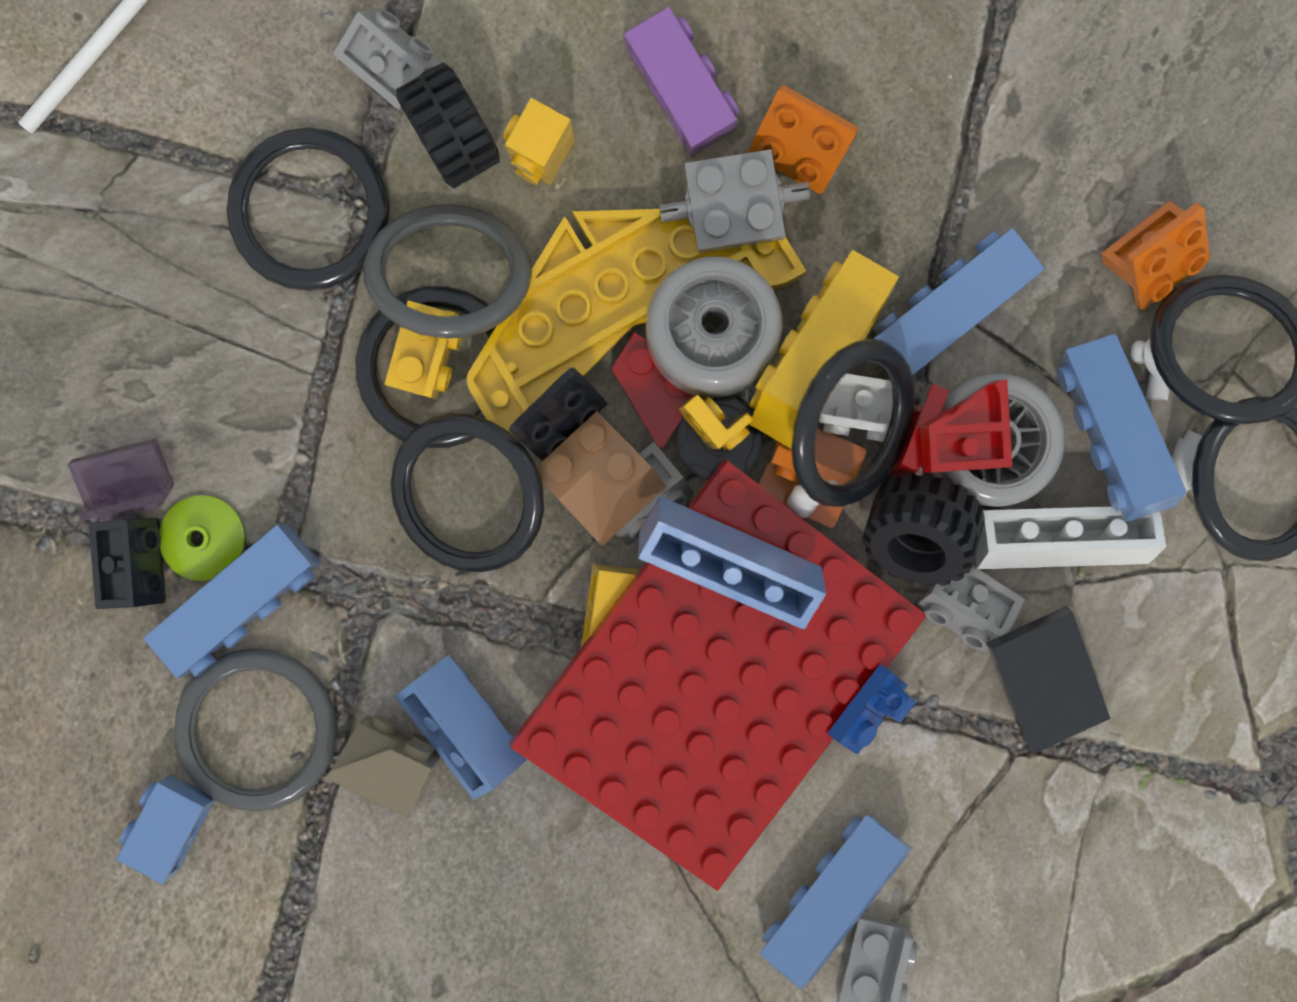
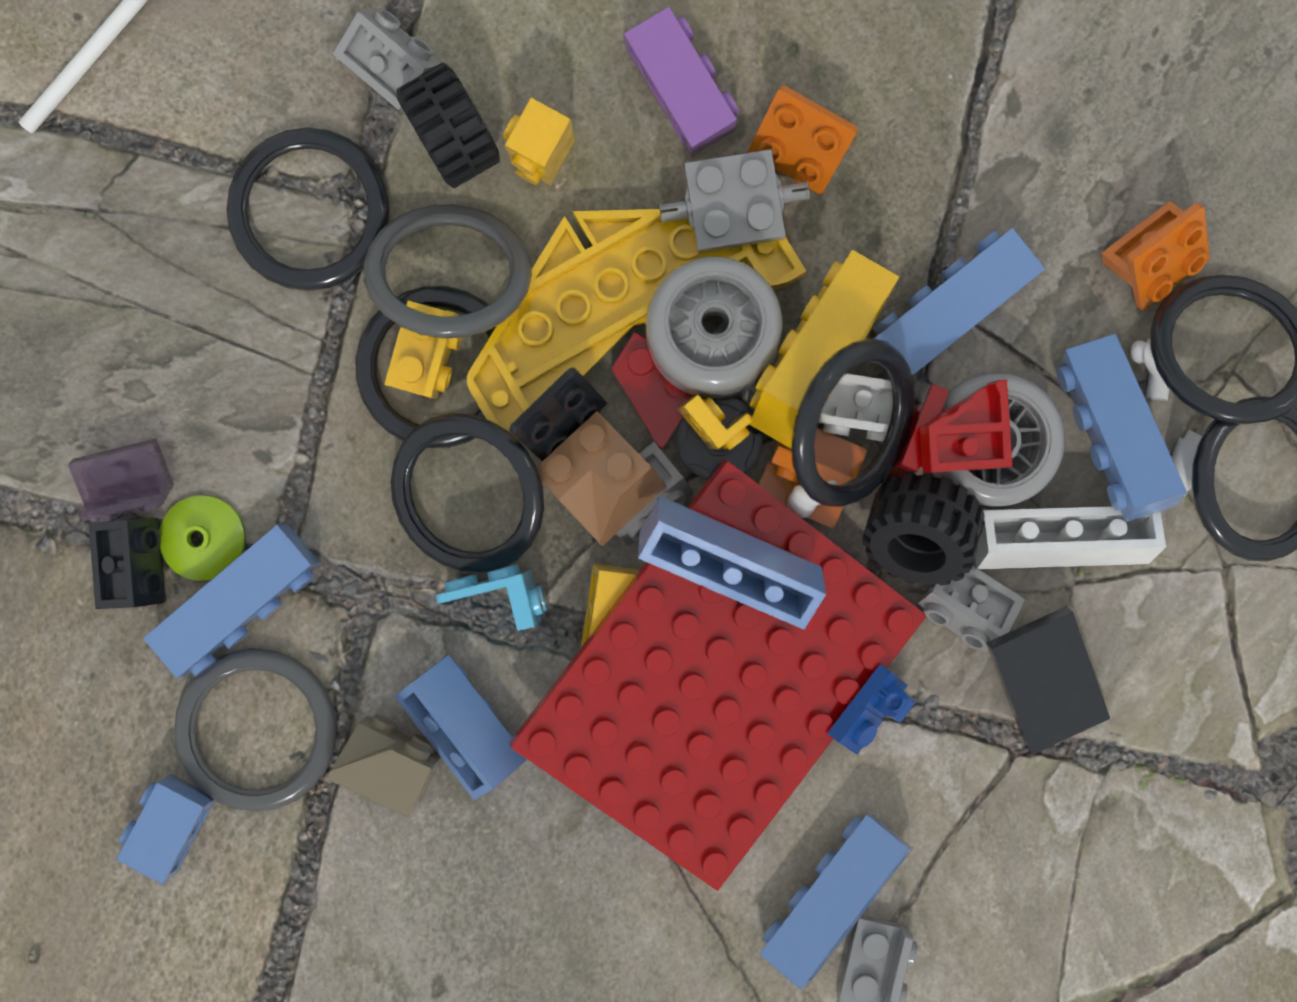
(526, 599): none -> medium azure bracket

